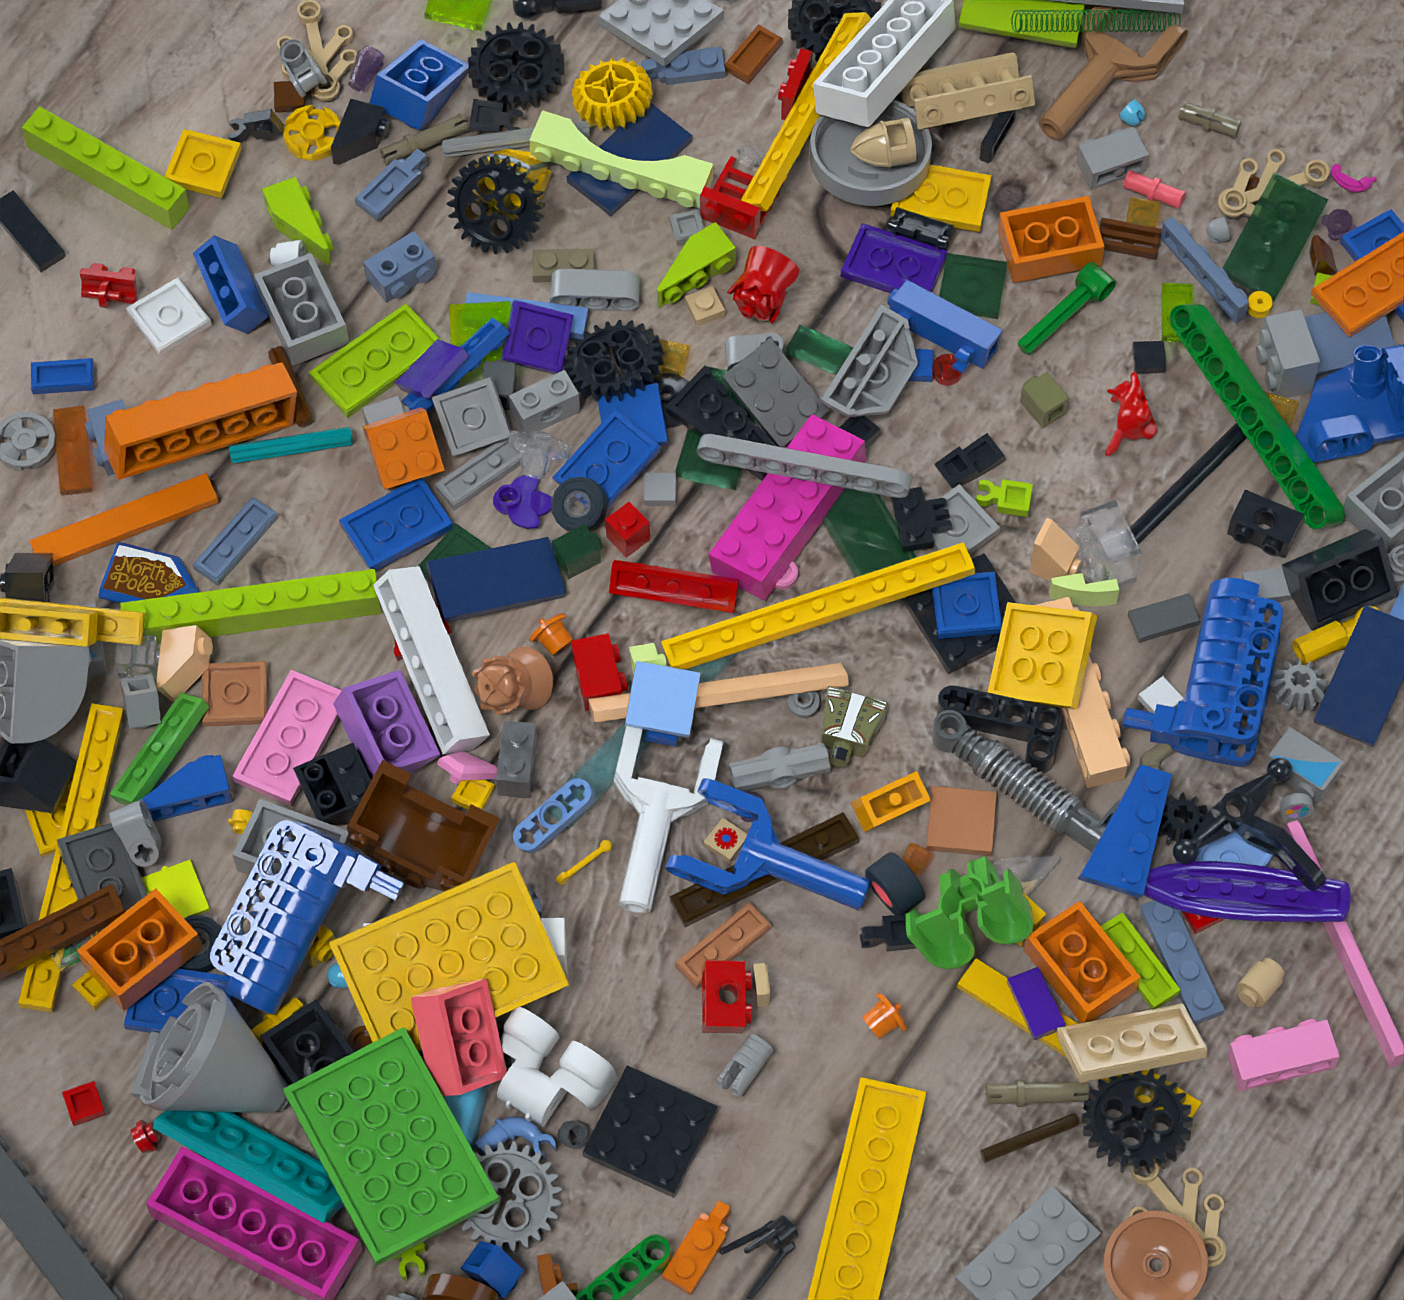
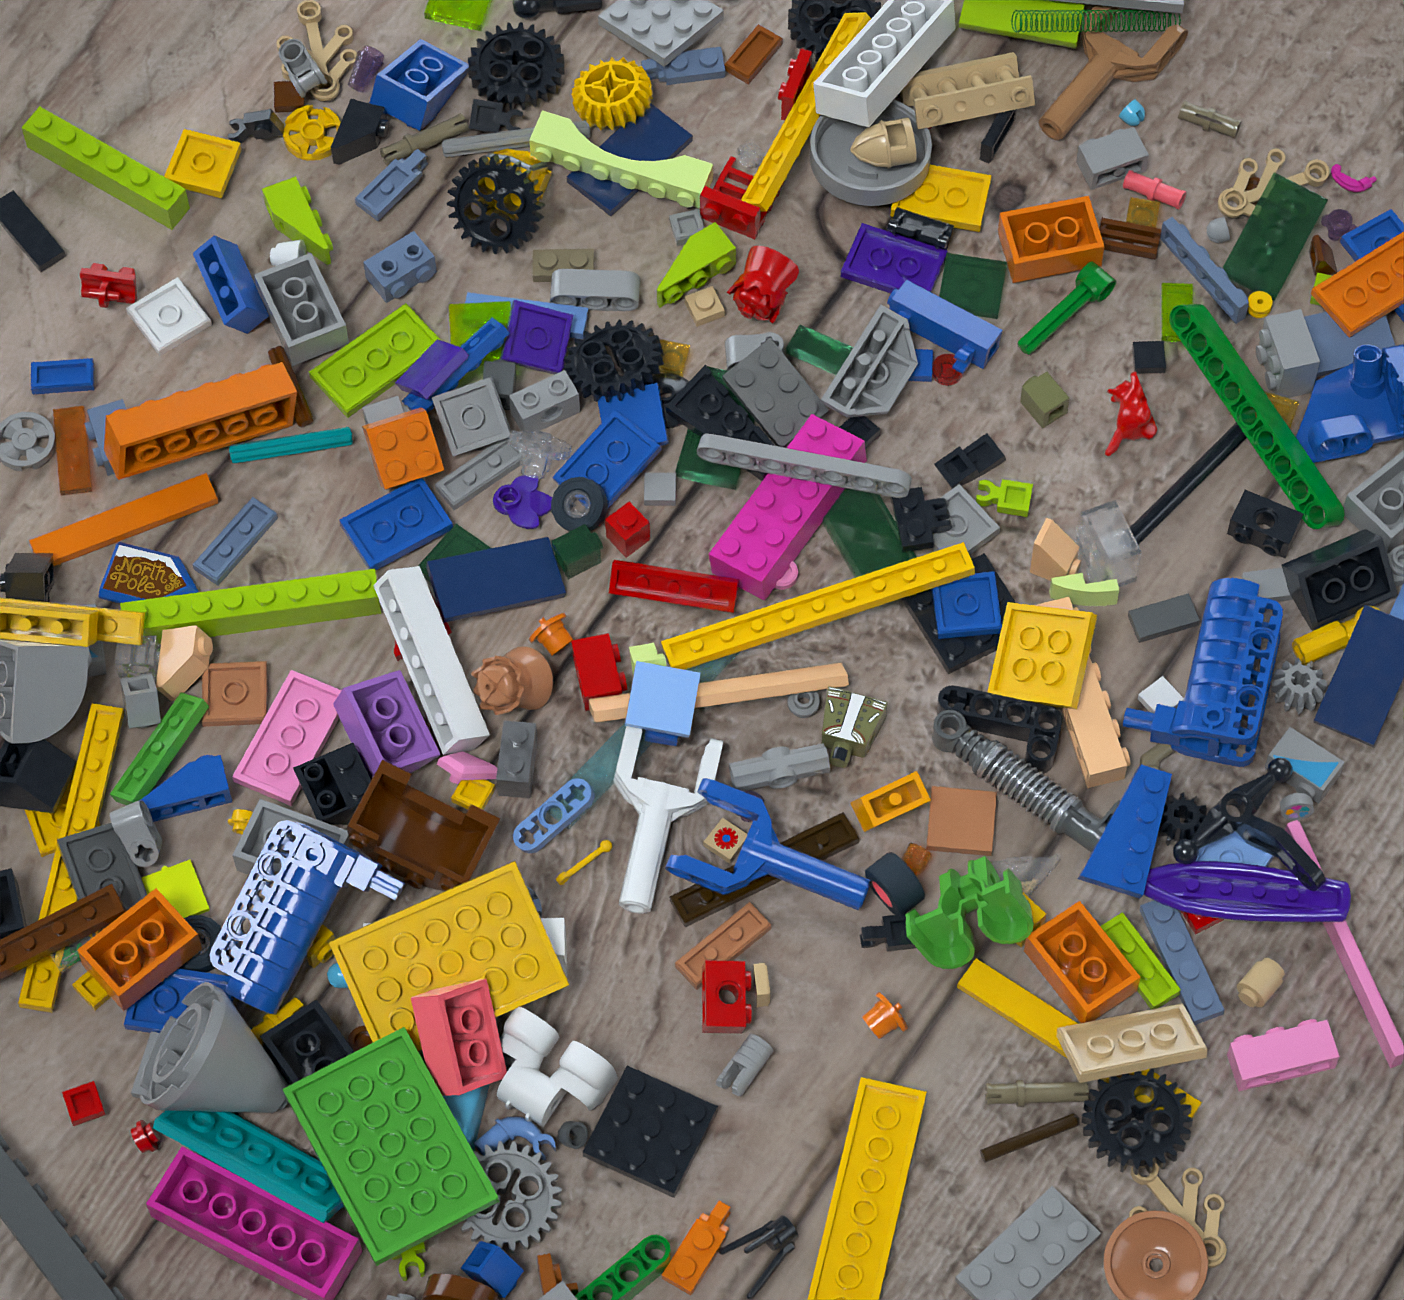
(1035, 1003): dark purple tile -> none

